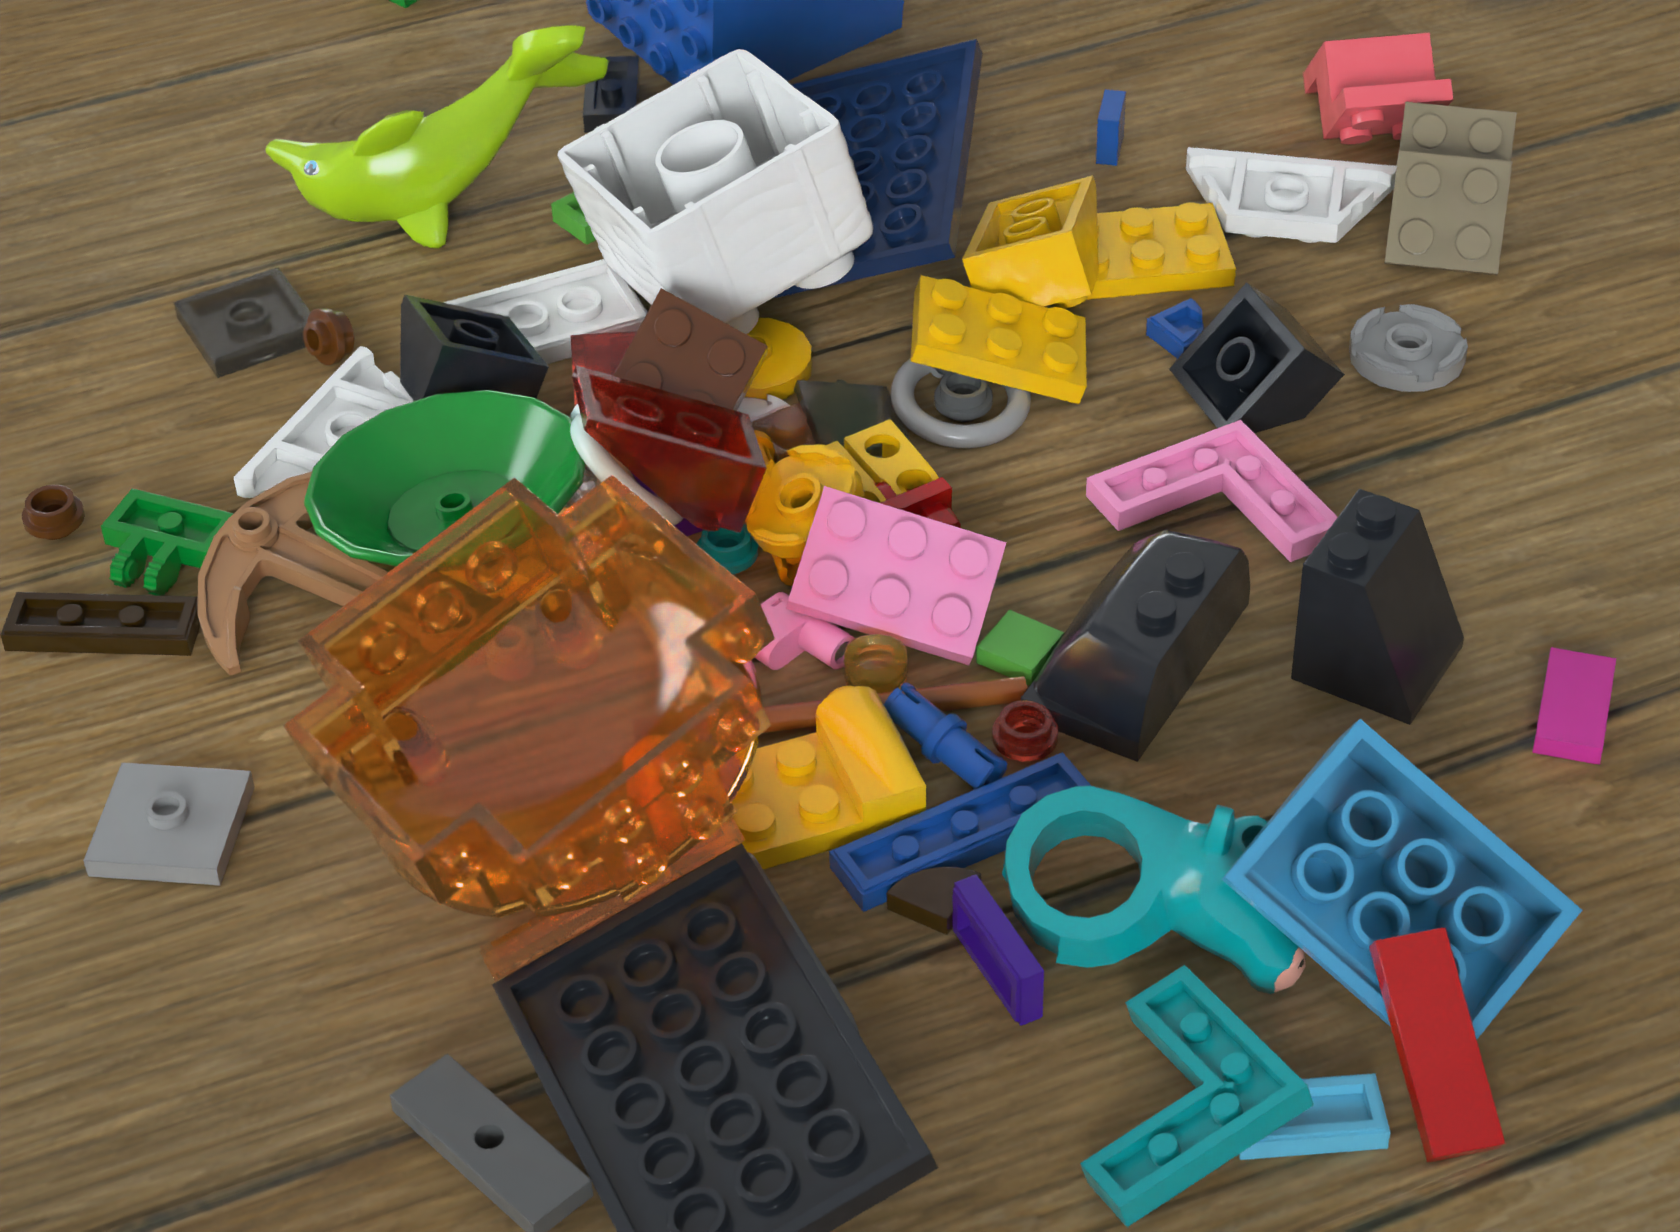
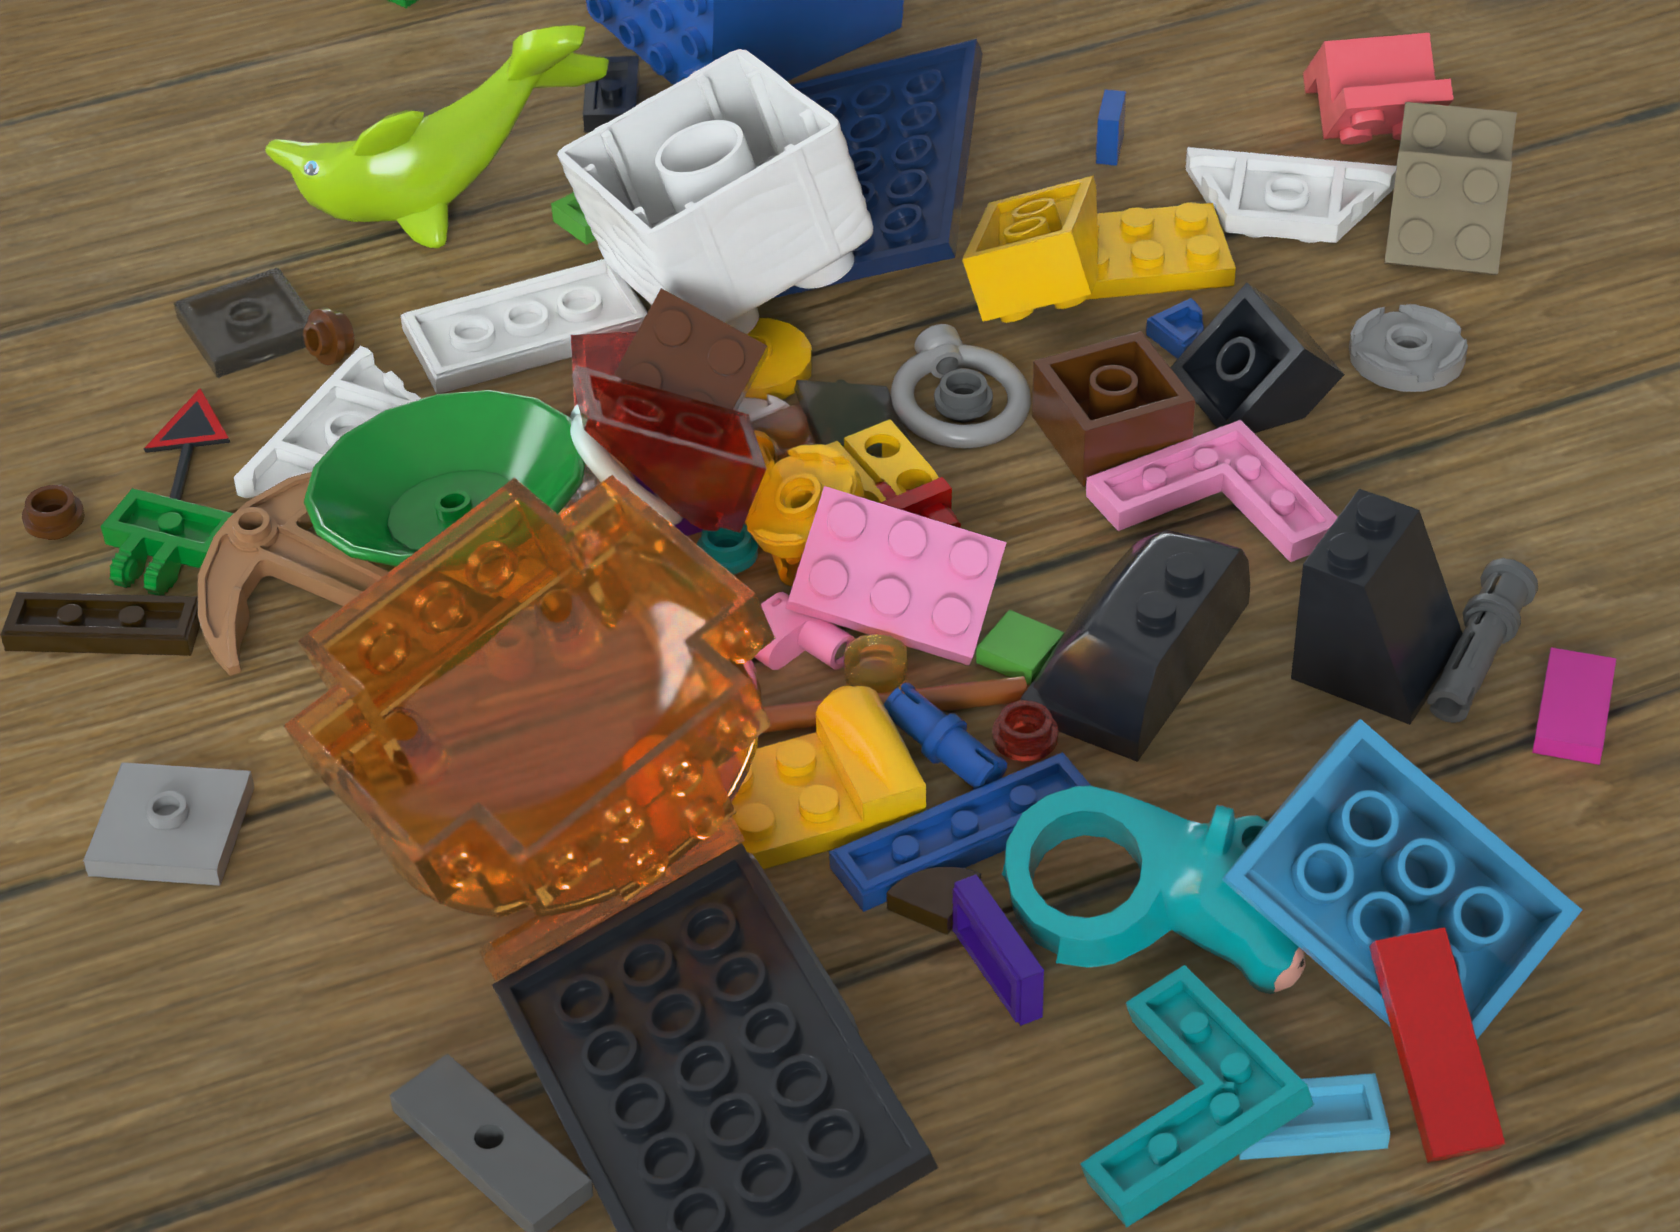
(189, 428): none -> piece
(464, 351): black slope -> none
(999, 339): yellow plate -> none
(1110, 404): none -> reddish brown brick
(1489, 621): none -> dark grey pin

